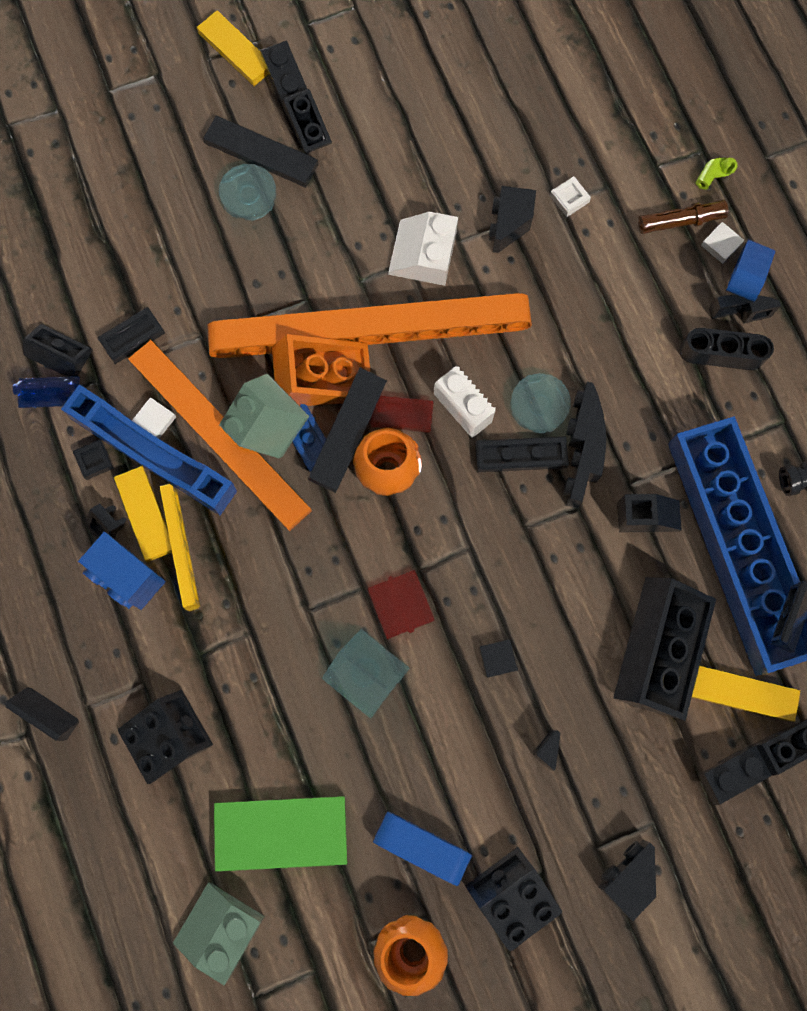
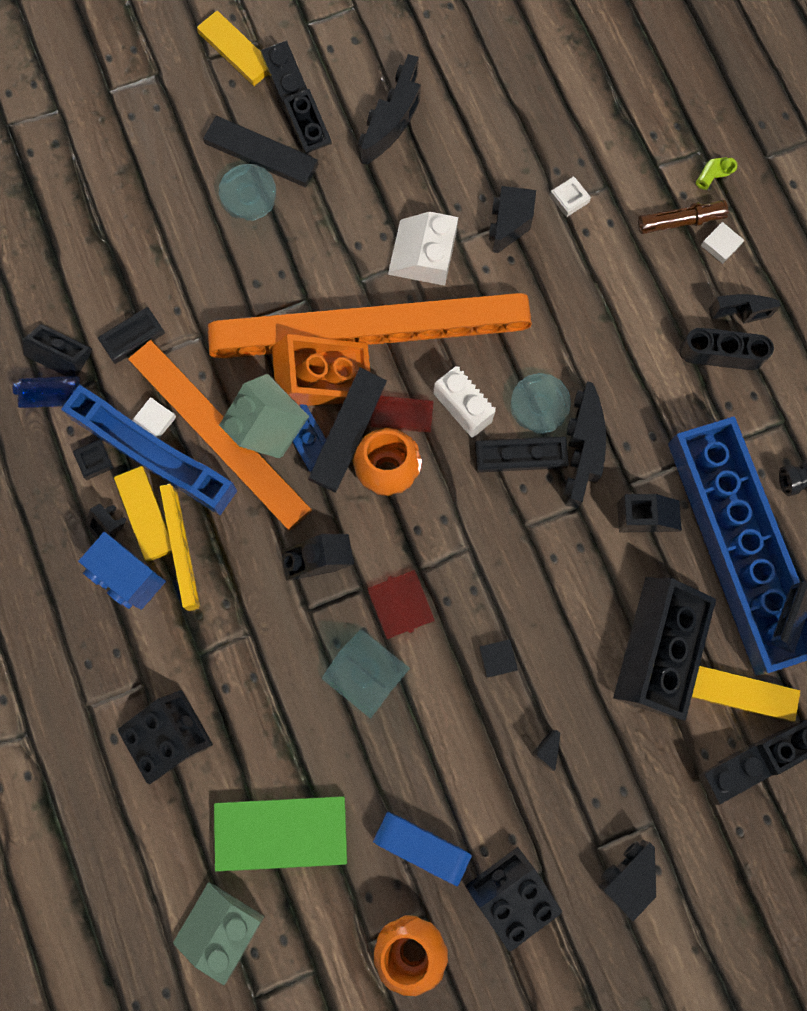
(43, 714): black slope -> none
(317, 556): none -> black slope
(391, 116): none -> black slope
(751, 270): blue beam -> none

